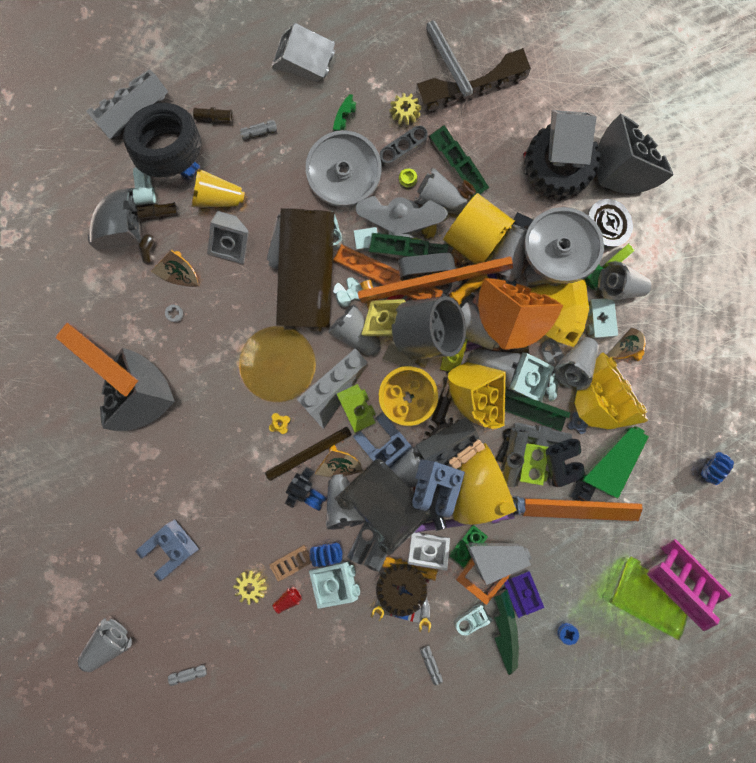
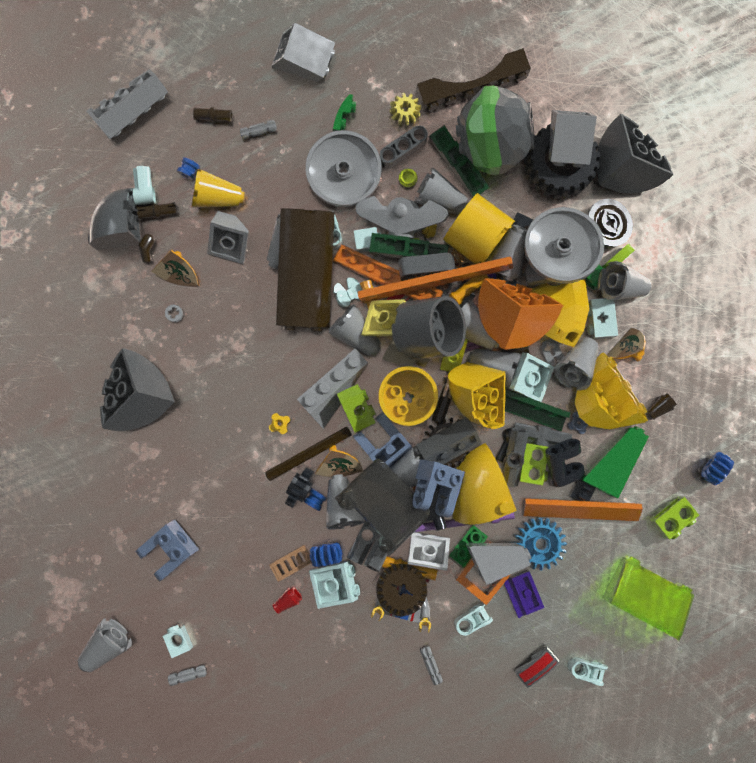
(97, 359): orange tile -> none
(156, 120): black tyre -> none
(177, 649): none -> light aqua brick
(255, 593): light yellow gear -> none
(277, 364): clear yellow dish -> none
(449, 58): light grey axle -> none
(466, 189): reddish brown bush -> none
(466, 454): light nougat axle -> none
(496, 129): none -> rock
(508, 637): dark green slope -> none
(519, 504): sand blue plate -> none
(538, 667): none -> slope
(552, 390): light aqua piece -> none
(552, 542): none -> dark azure gear
(565, 630): blue wheel -> none
(590, 672): none -> light aqua piece
(662, 406): none -> dark brown cone
(672, 513): none -> lime brick
(680, 593): dark pink fence -> none

